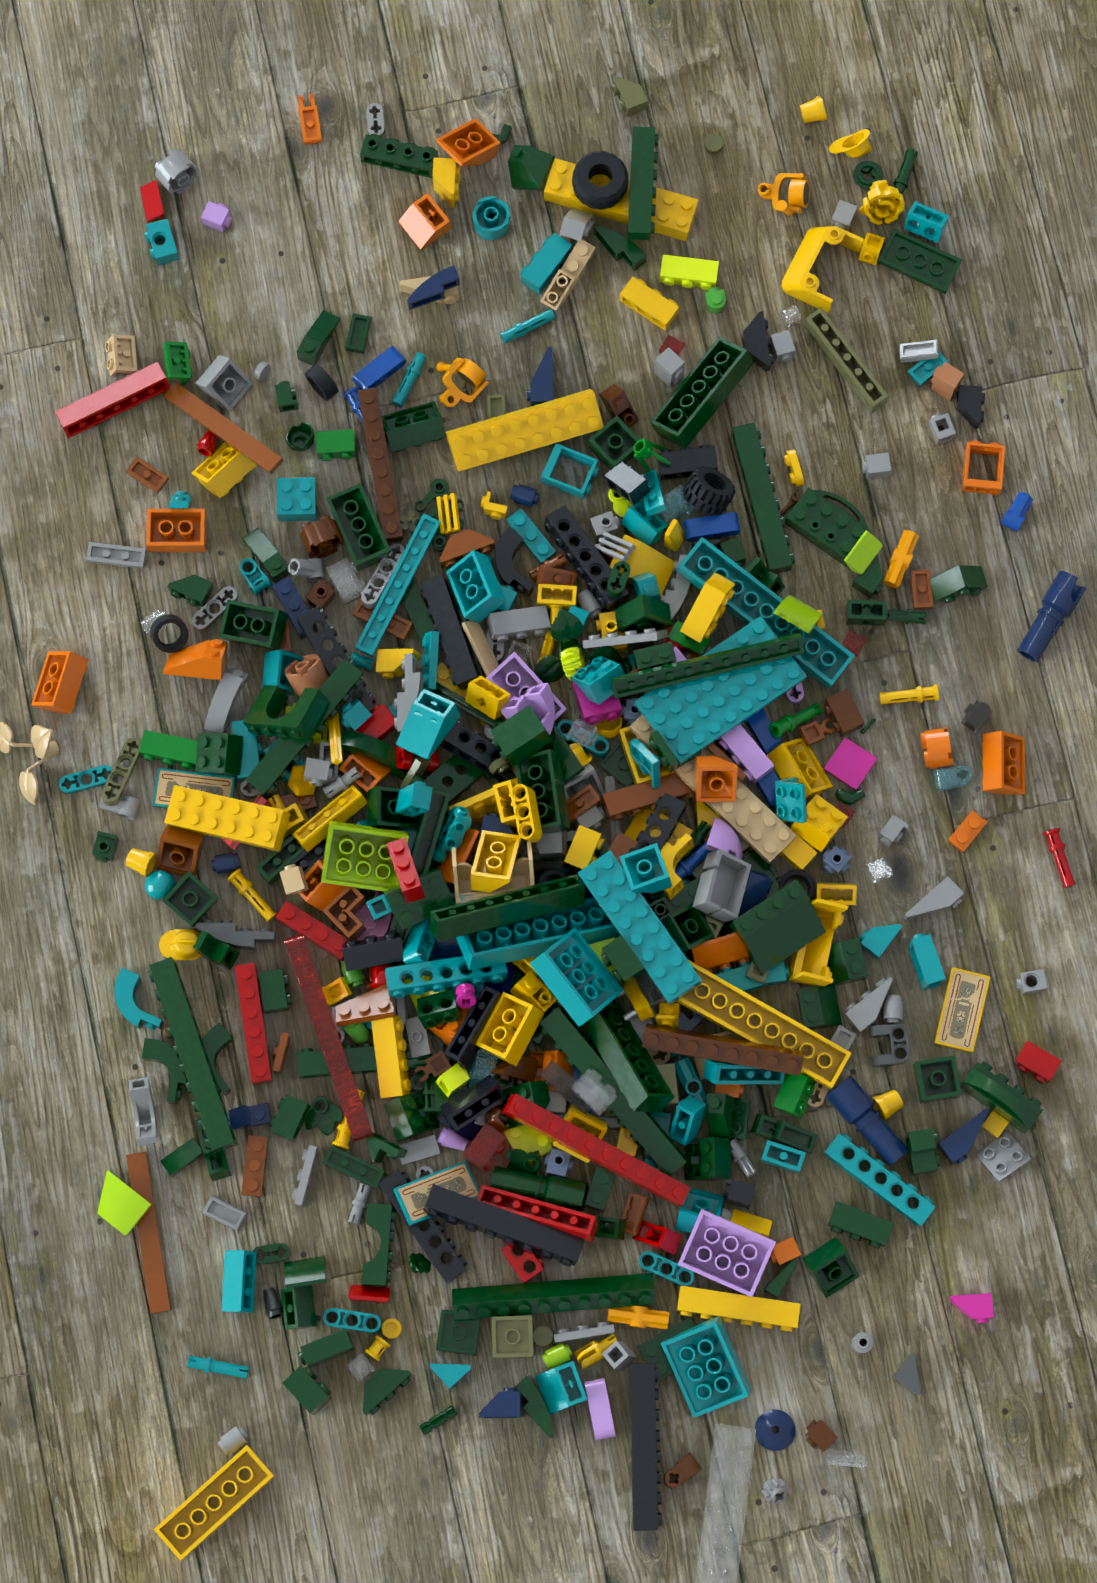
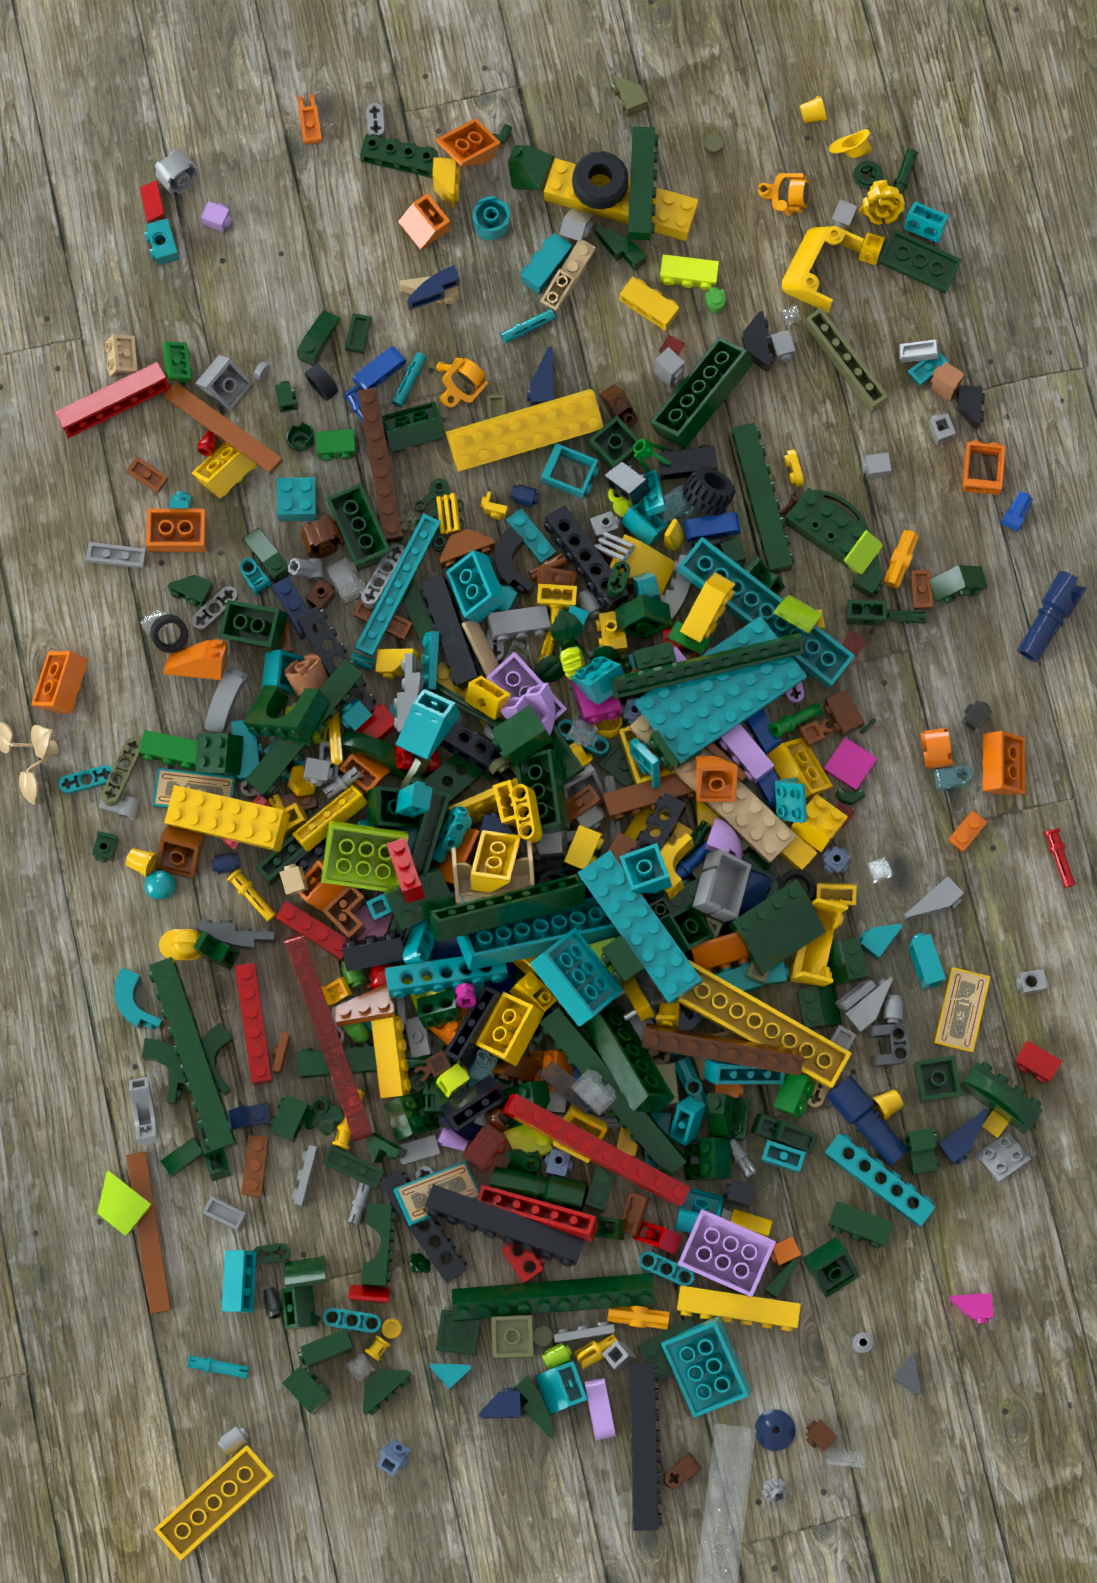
(190, 899): dark green brick -> none
(274, 992): dark green brick -> none
(393, 1457): none -> sand blue brick
(438, 1420): dark green axle -> none
(629, 637): light grey wing -> none
(855, 994): none -> light grey tile
(892, 831): light grey brick -> none
(919, 694): yellow pin -> none

